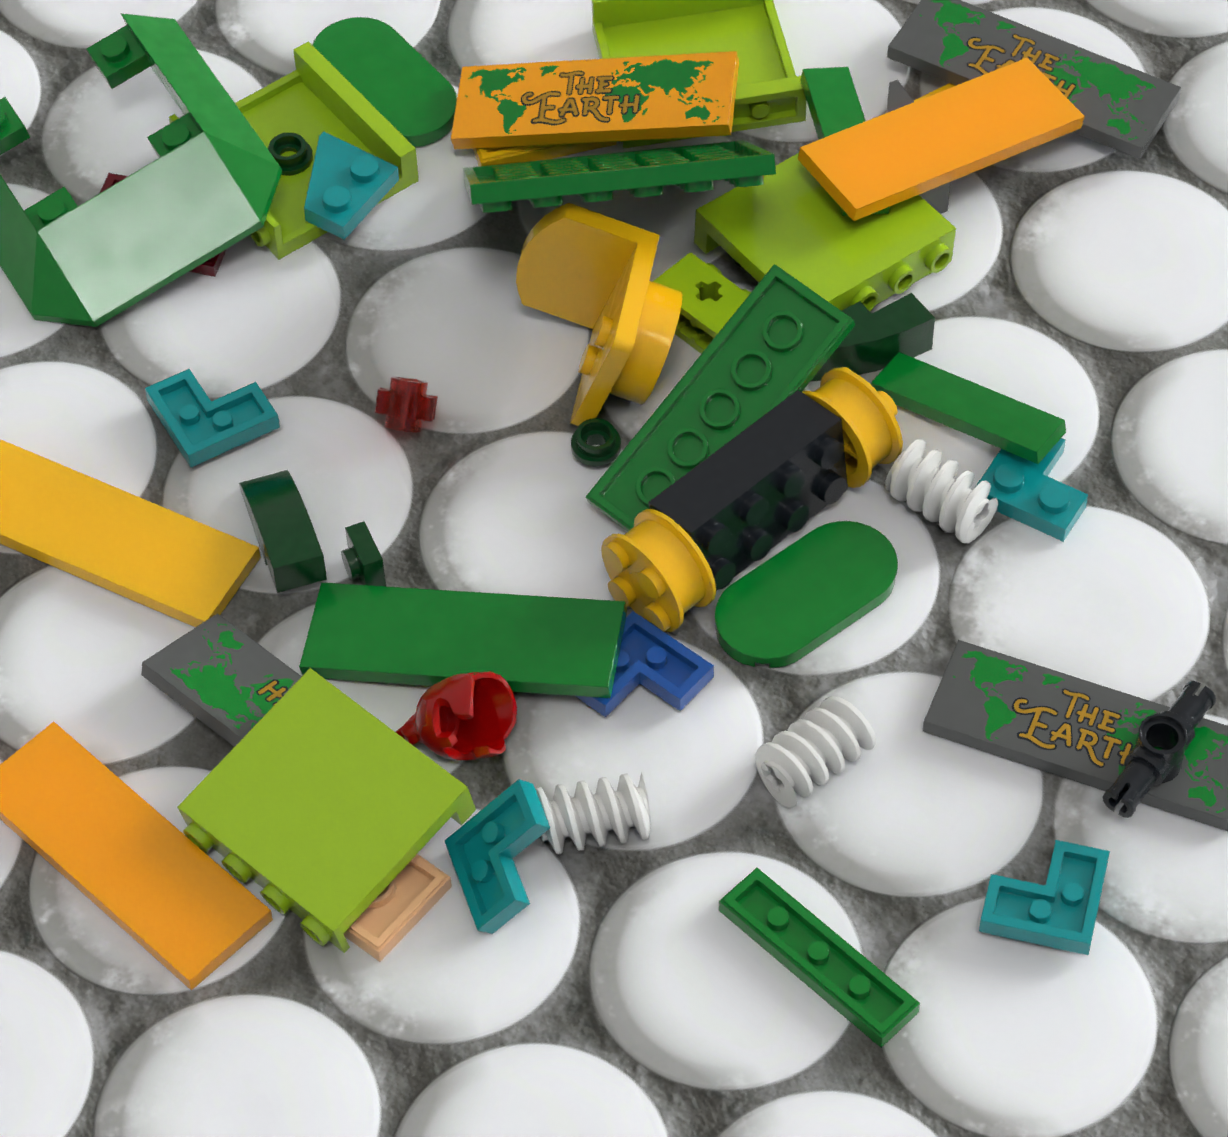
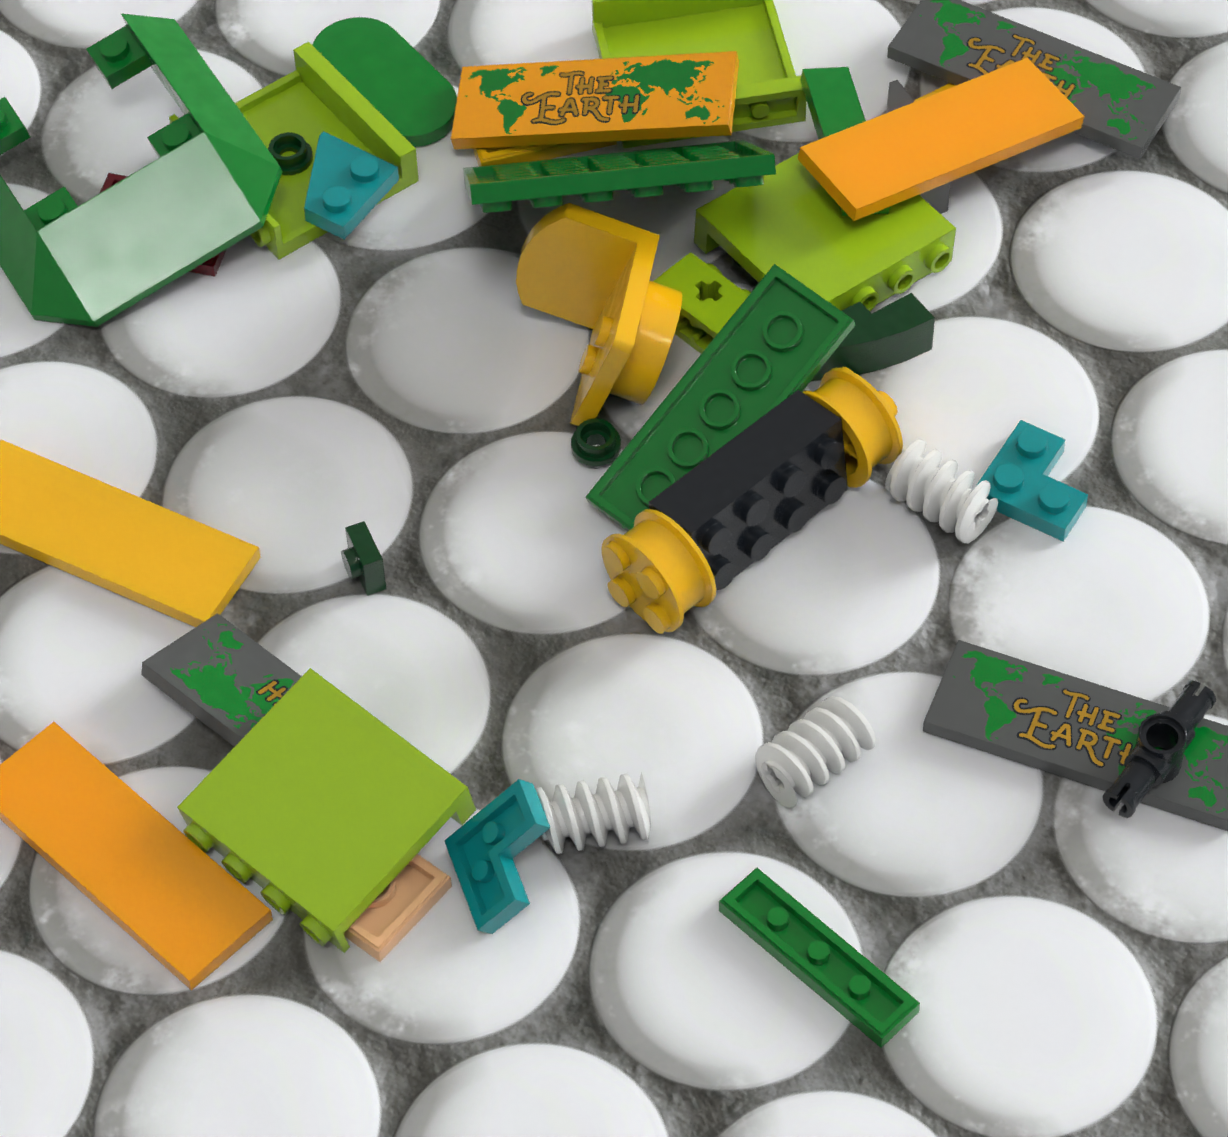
(206, 426): teal plate -> none
(284, 531): dark green slope -> none
(406, 404): clear red gear -> none
(435, 634): green tile -> none
(464, 717): red helmet -> none
(658, 664): blue plate -> none
(806, 594): green tile -> none
(970, 408): green tile -> none
(1054, 914): teal plate -> none

